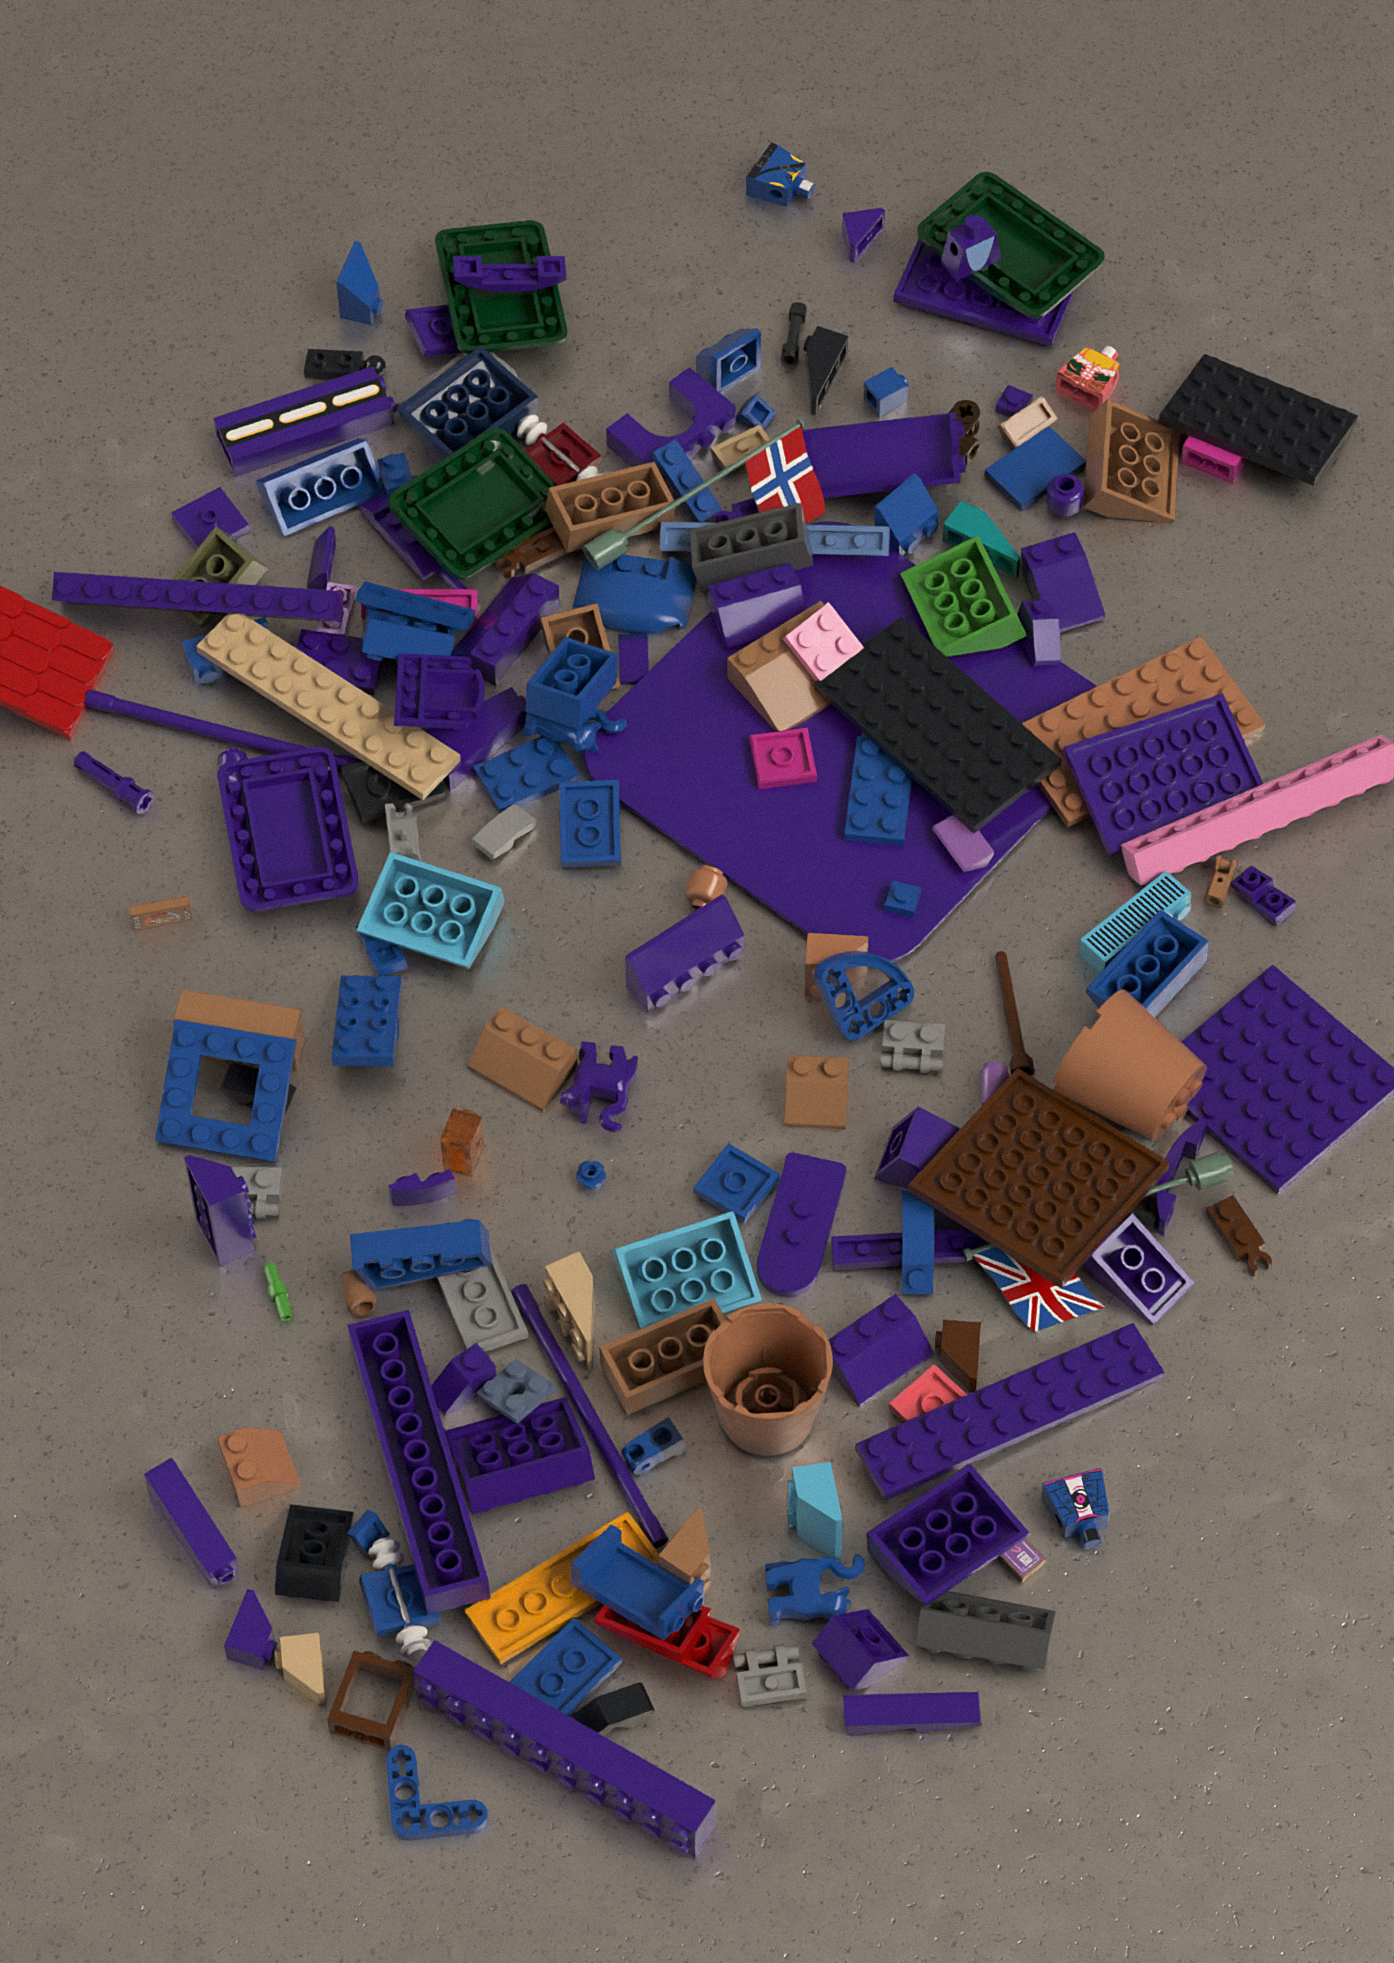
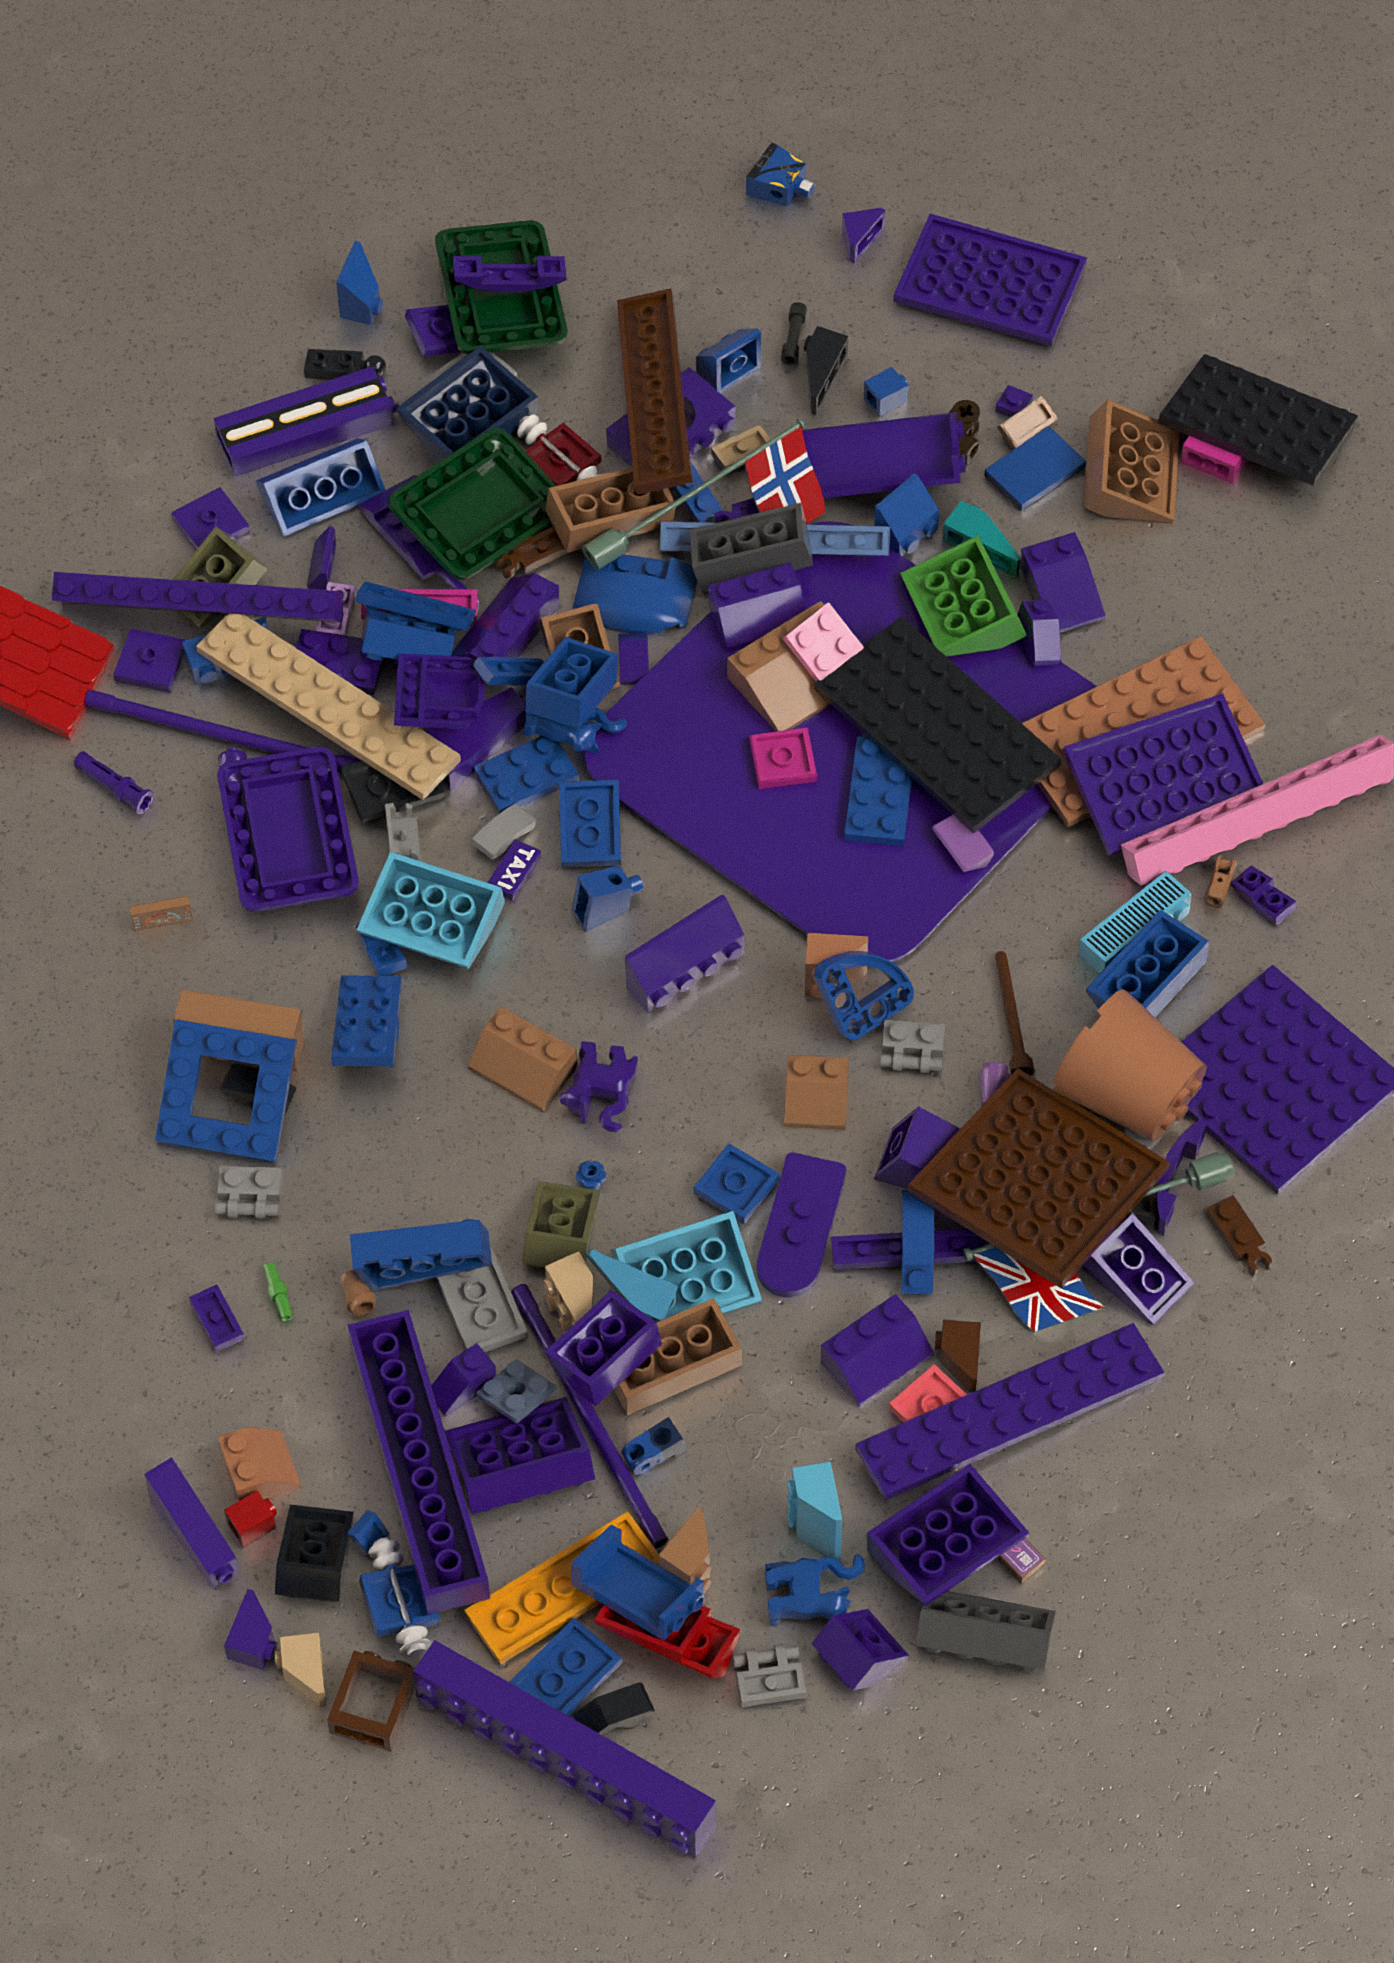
(149, 660): none -> dark purple plate
(216, 1318): none -> dark purple plate
(221, 1208): dark purple slope -> none
(251, 1518): none -> red brick
(394, 471): blue plate -> none
(411, 1191): dark purple slope -> none
(412, 1809): blue beam -> none
(462, 1142): clear orange brick -> none
(507, 670): none -> blue plate
(515, 868): none -> dark purple tile
(559, 1223): none -> olive slope
(603, 896): none -> blue torso
(604, 1347): none -> dark purple slope
(637, 1287): none -> dark azure slope
(654, 392): none -> reddish brown plate
(705, 885): nougat head -> none
(755, 413): blue slope -> none
(767, 1376): nougat cone -> none
(903, 899): blue plate -> none
(912, 1710): dark purple slope -> none
(970, 248): dark purple torso -> none
(1039, 252): dark green wedge -> none
(1065, 495): dark purple head -> none
(1078, 1506): blue torso -> none
(1089, 376): torso -> none

